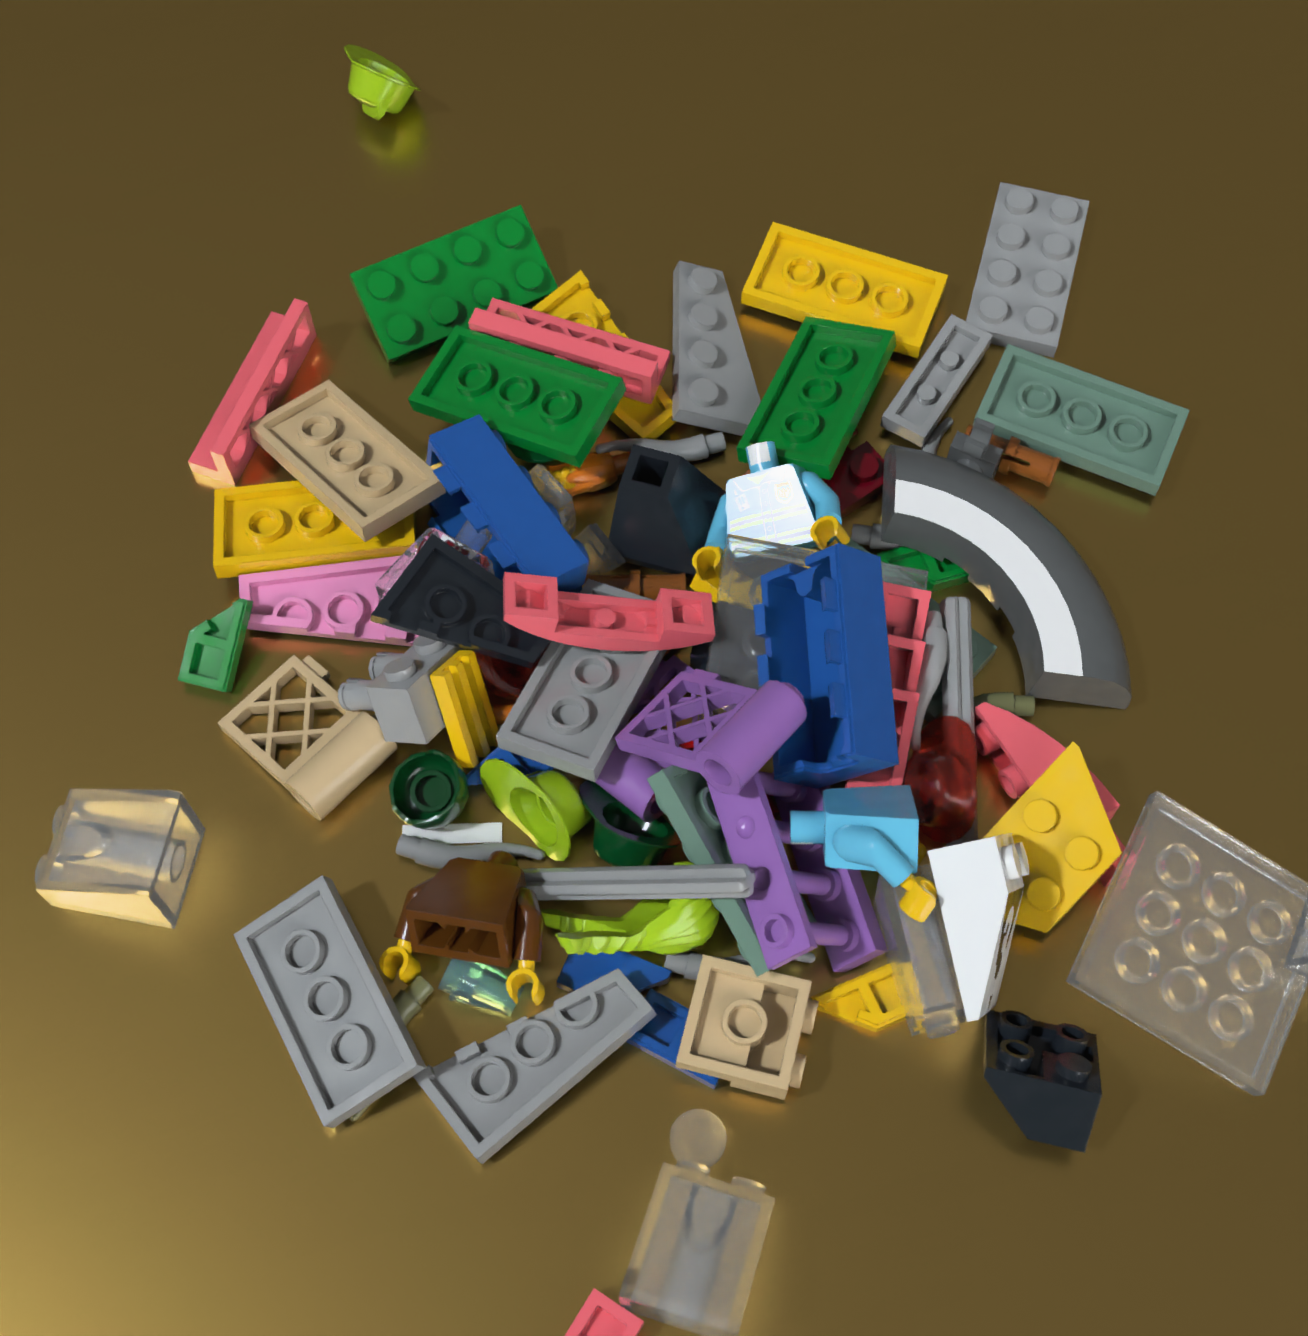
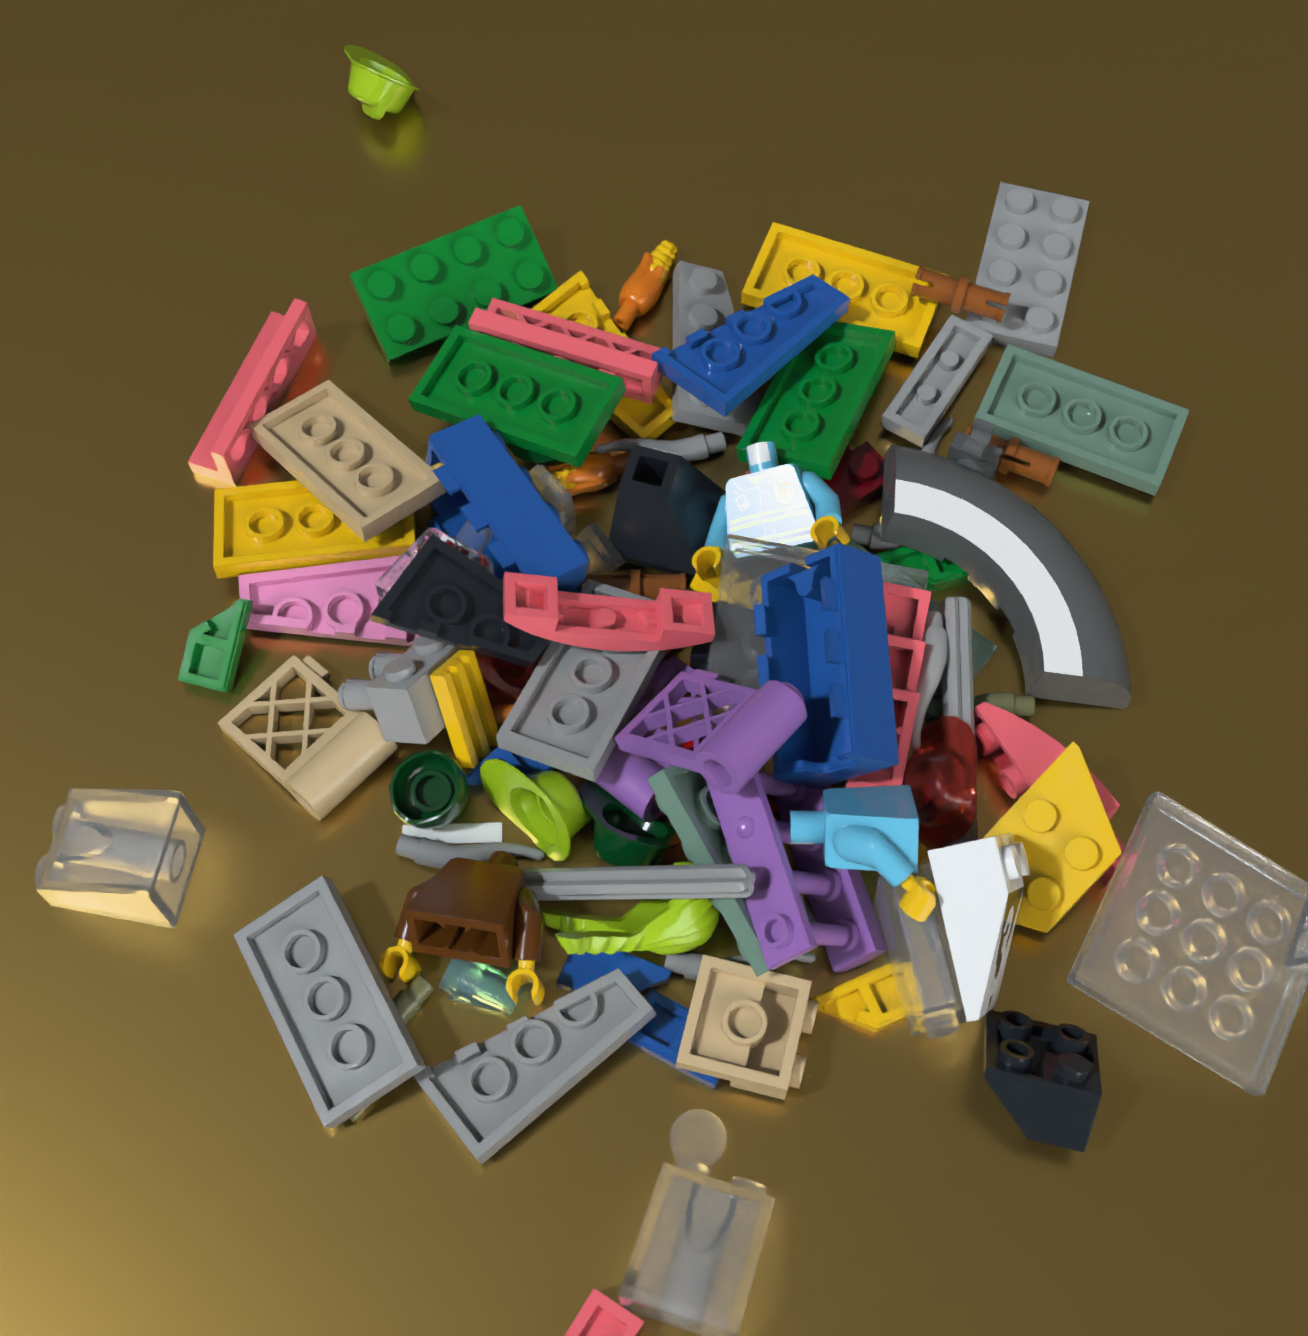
(645, 284): none -> orange piece
(753, 345): none -> blue wing
(960, 294): none -> dark orange pin

